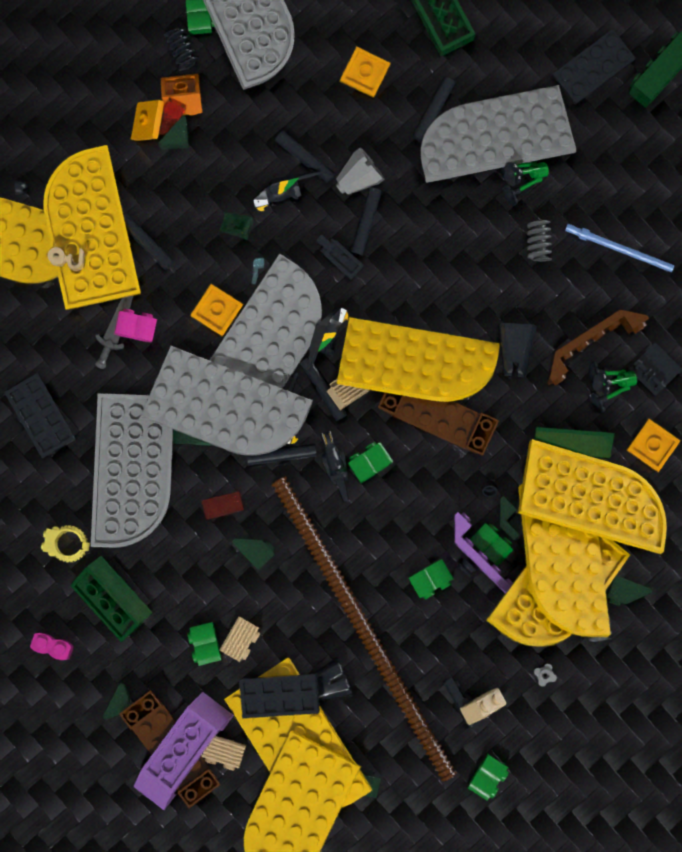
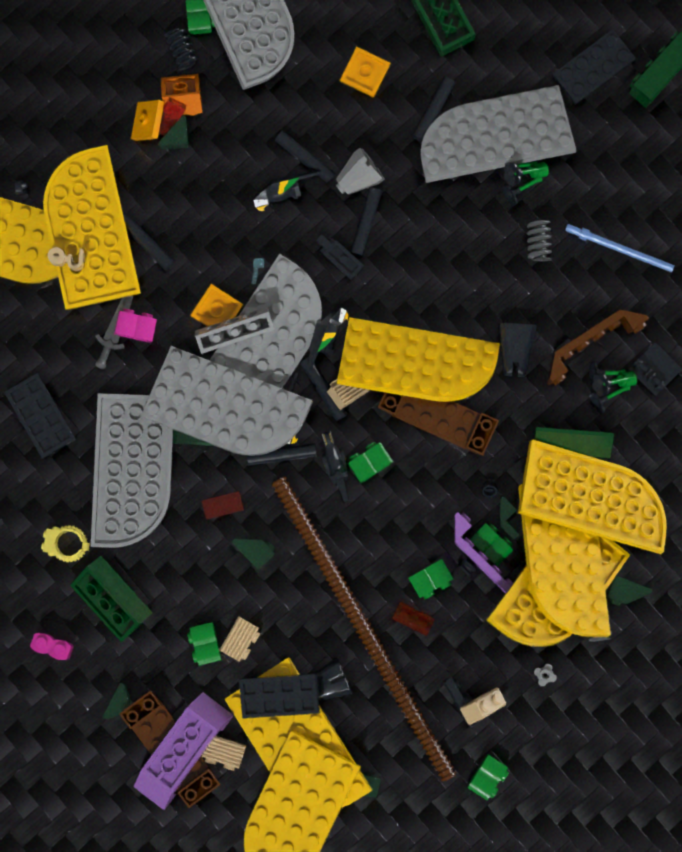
(234, 330): none -> light grey brick
(237, 225): clear green slope -> none
(413, 618): none -> clear red plate
(653, 445): light orange plate -> none

